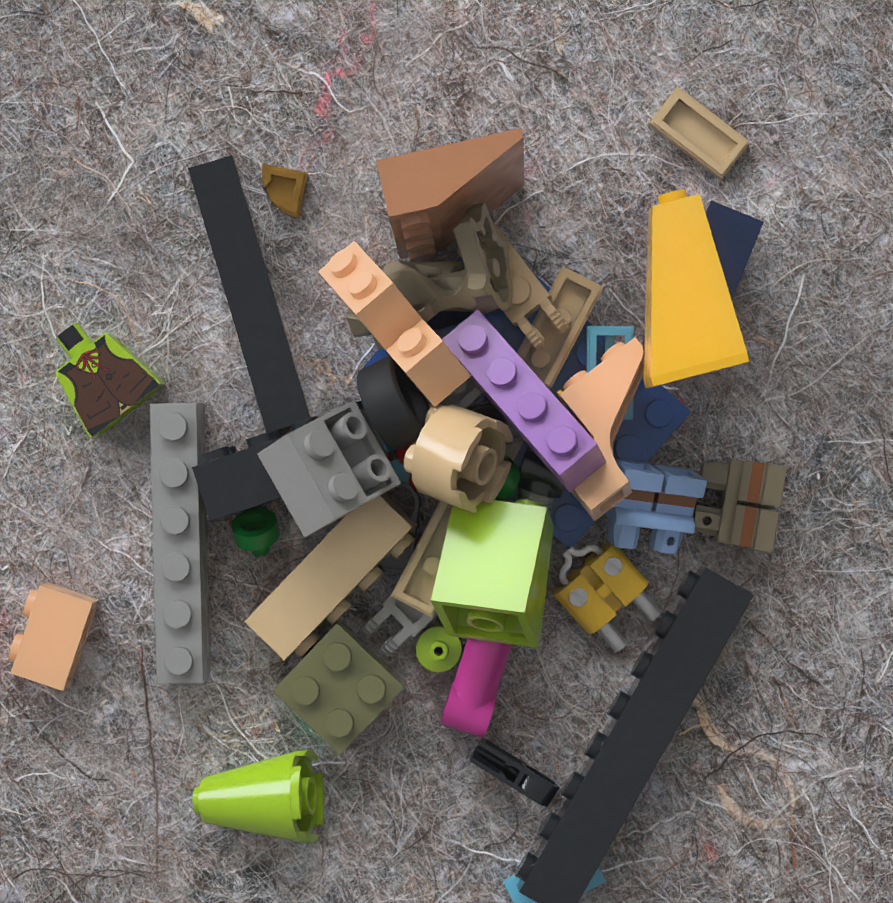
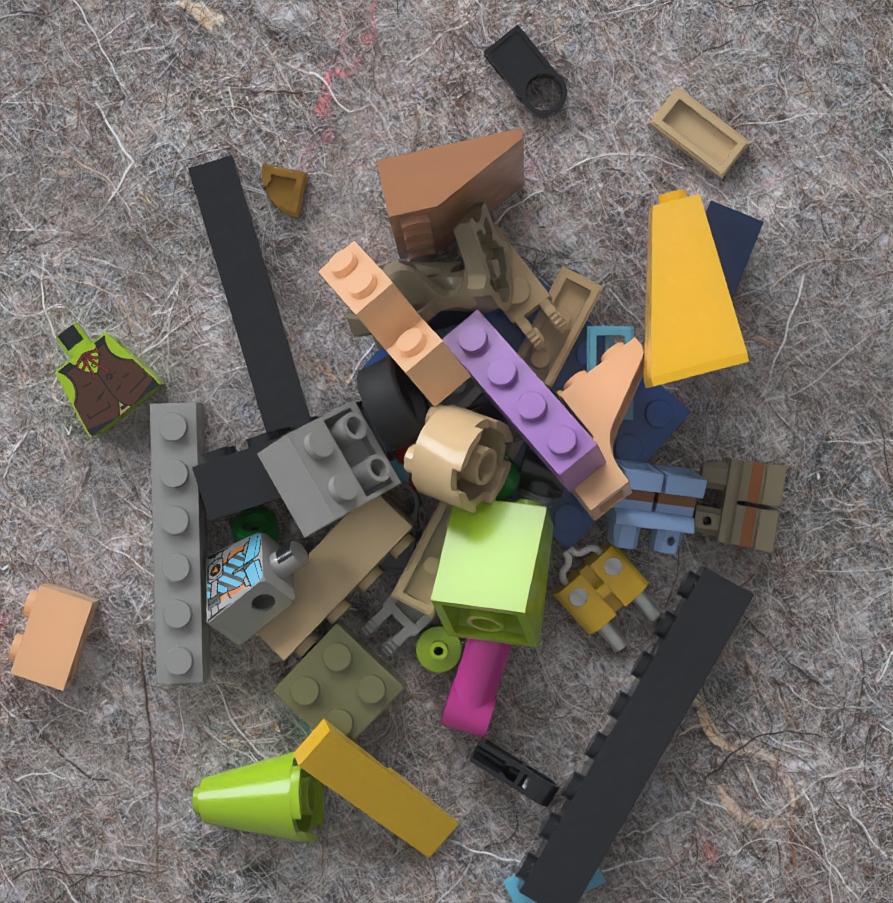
(251, 584): none -> light grey torso
(374, 788): none -> yellow slope
(519, 64): none -> black piece

